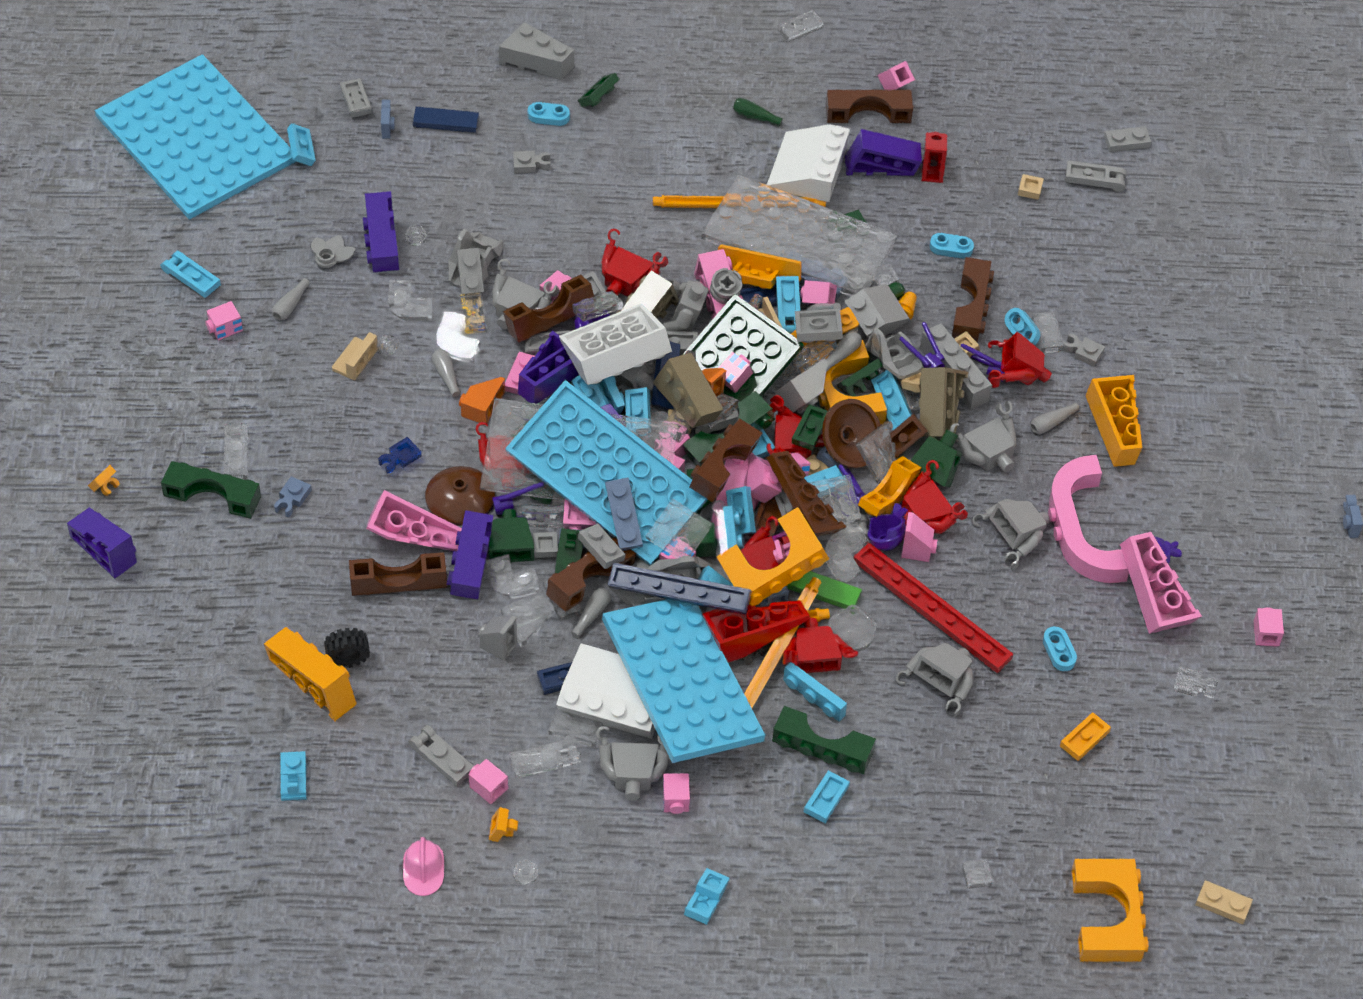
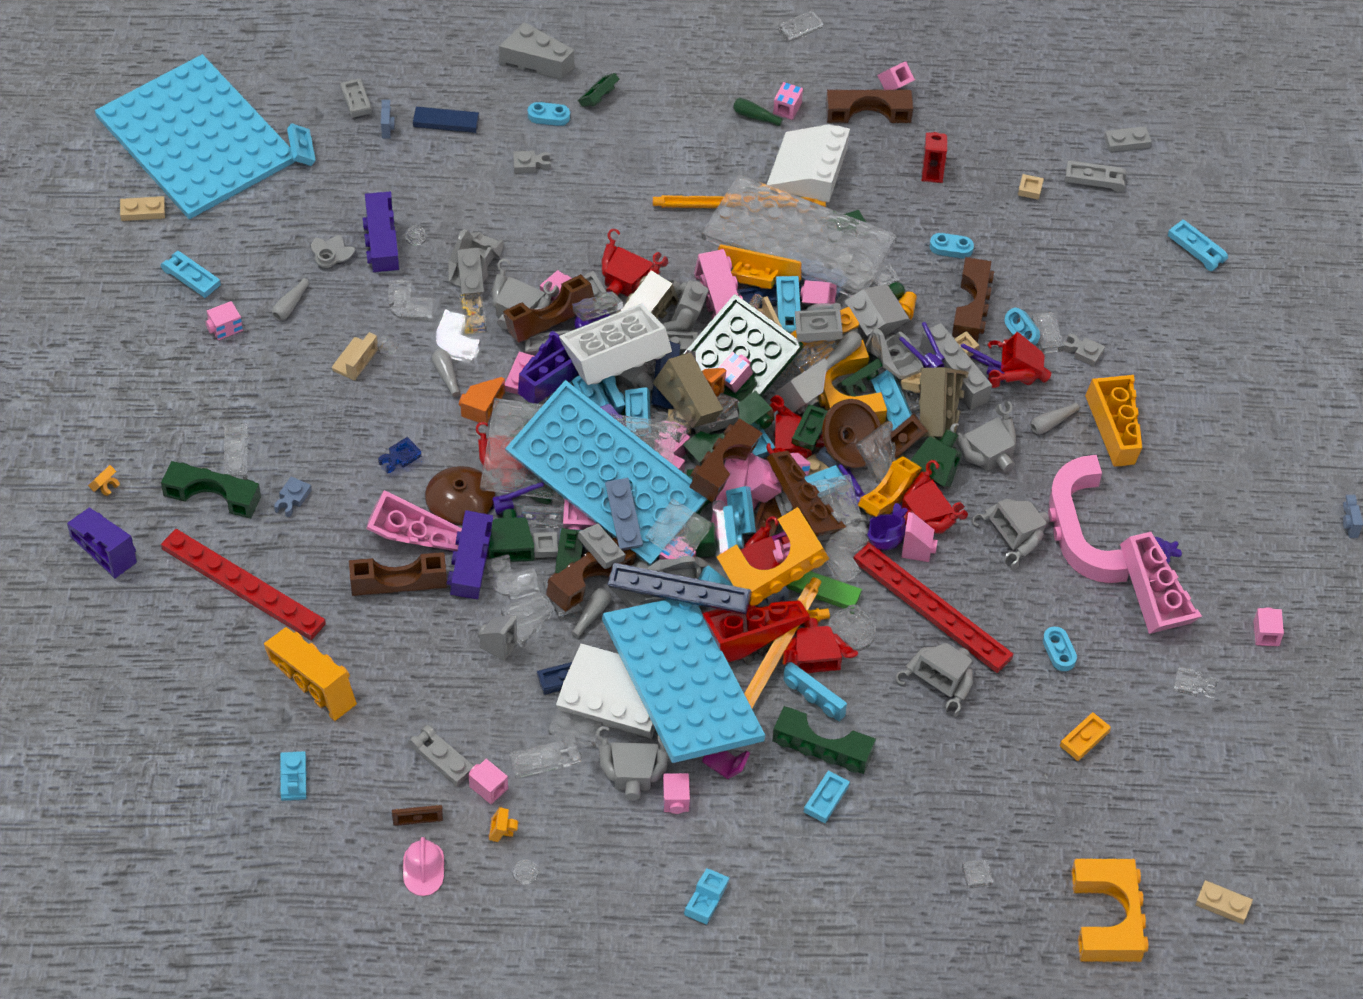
(142, 208): none -> tan plate
(243, 584): none -> red plate
(347, 647): black tyre -> none
(417, 815): none -> reddish brown slope
(725, 284): light grey wheel -> none
(726, 763): none -> magenta bracket
(788, 101): none -> bright pink brick
(883, 153): dark purple wedge -> none
(1198, 244): none -> medium azure plate

